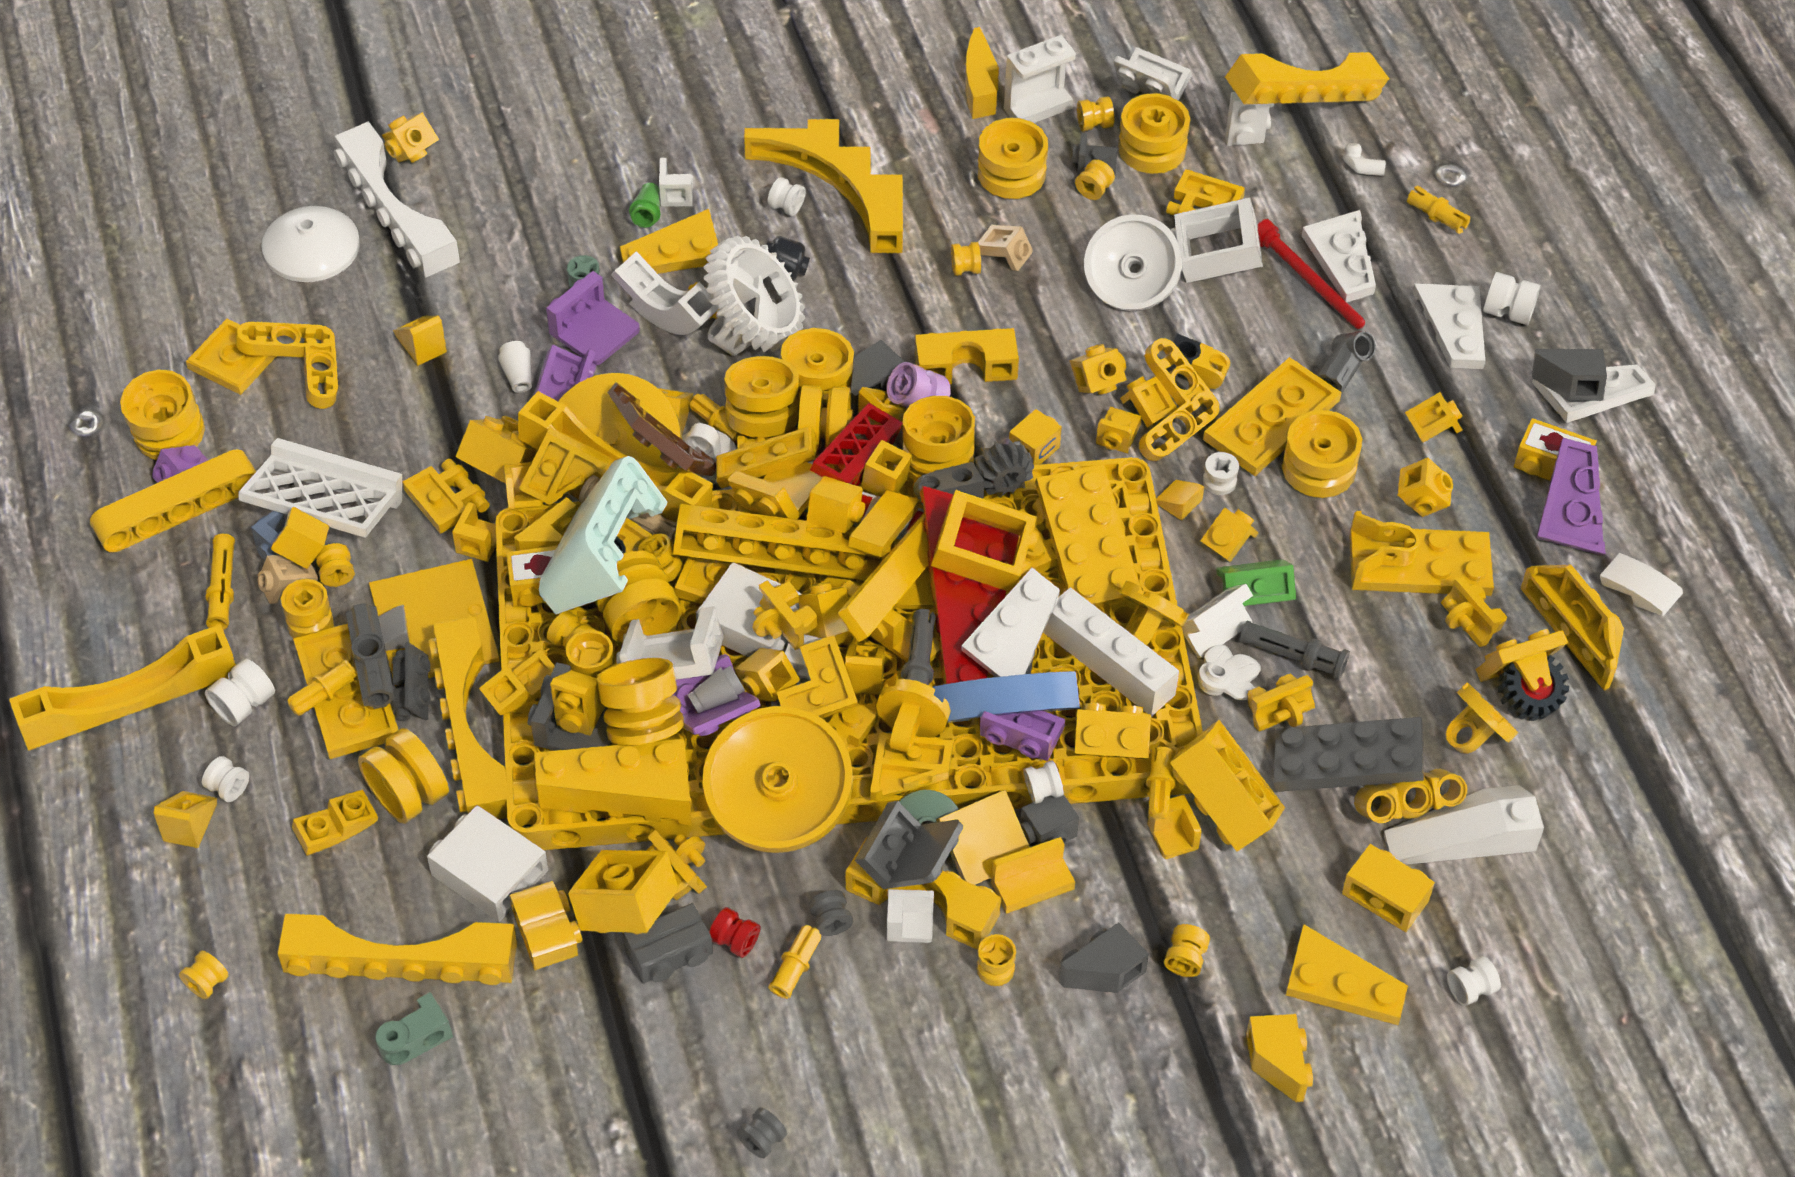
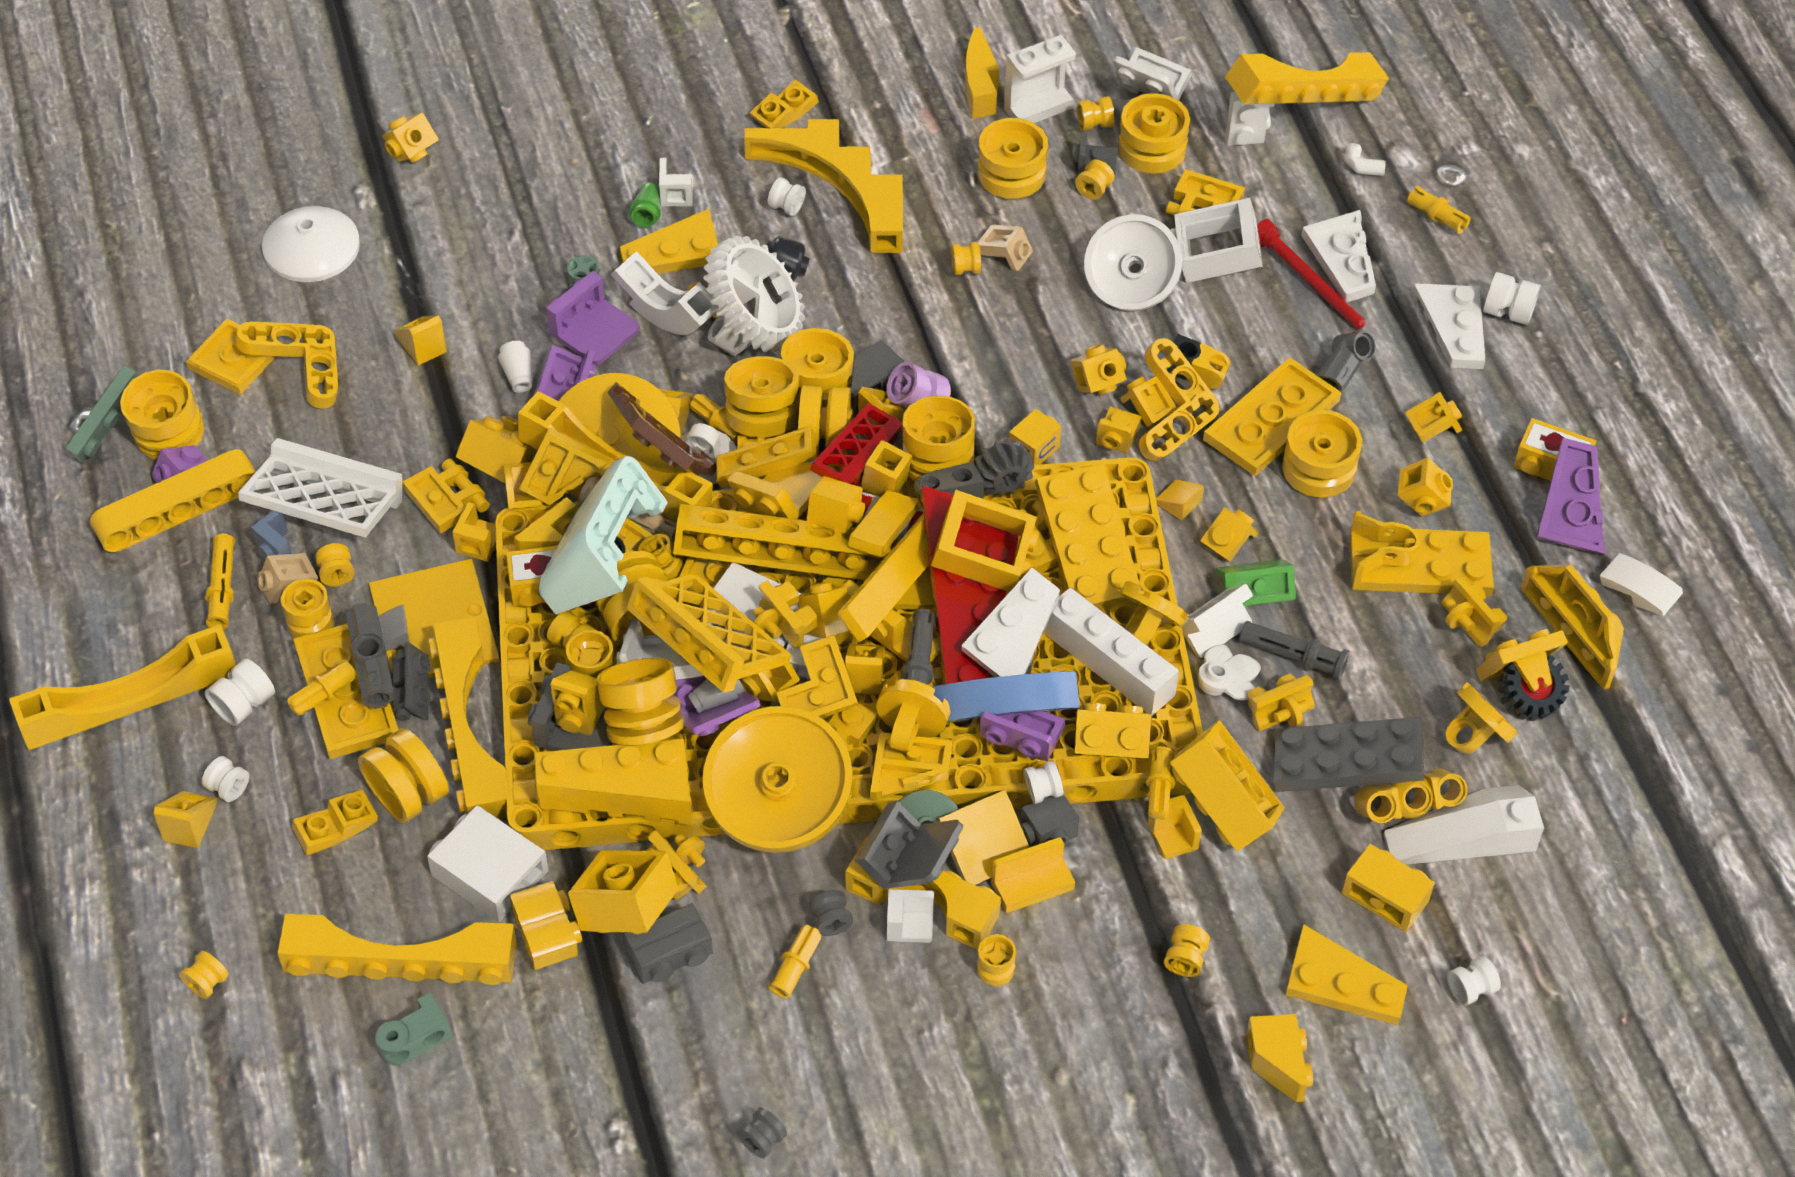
(101, 418): none -> sand green wing
(301, 538): yellow panel -> none
(424, 238): white arch -> none
(516, 688): yellow slope -> none
(698, 641): none -> yellow fence
(734, 932): red wheel -> none
(786, 107): none -> yellow slope
(990, 350): yellow arch -> none
(1105, 963): dark grey slope -> none
(1220, 473): white wheel -> none
(1572, 372): dark grey slope -> none
(1622, 386): white wing -> none

